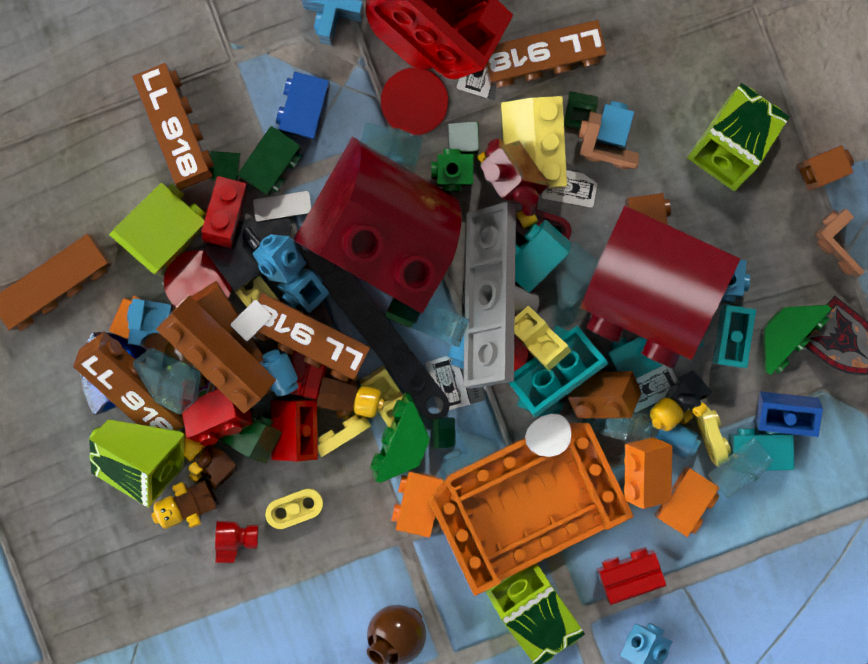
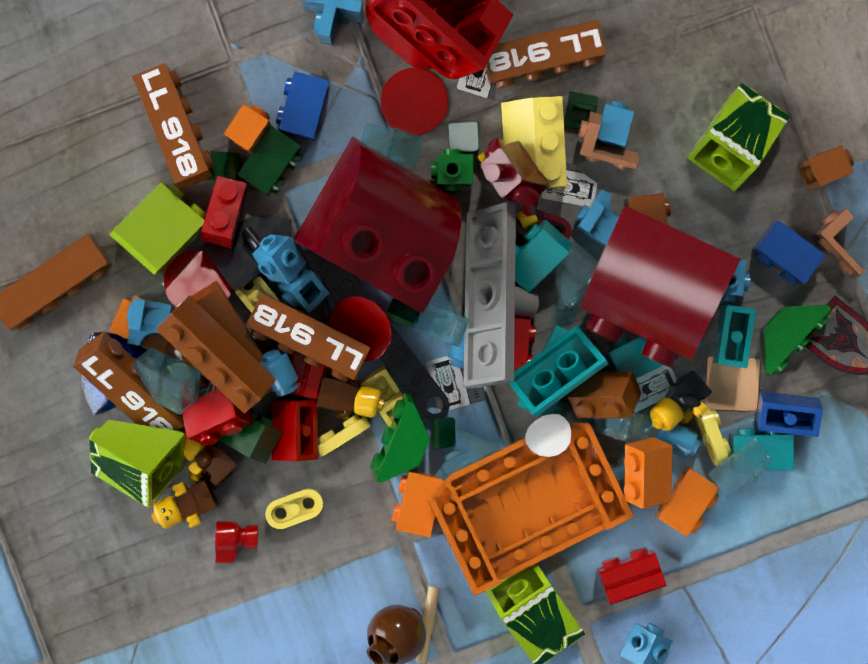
(248, 127): none -> orange brick
(251, 320): white sticker -> none
(282, 206): white sticker -> none
(364, 322): none -> red sticker
(429, 619): none -> tan piece
(539, 338): light yellow slope -> none
(597, 219): none -> dark azure brick
(733, 386): none -> light nougat sticker
(788, 253): none -> blue brick

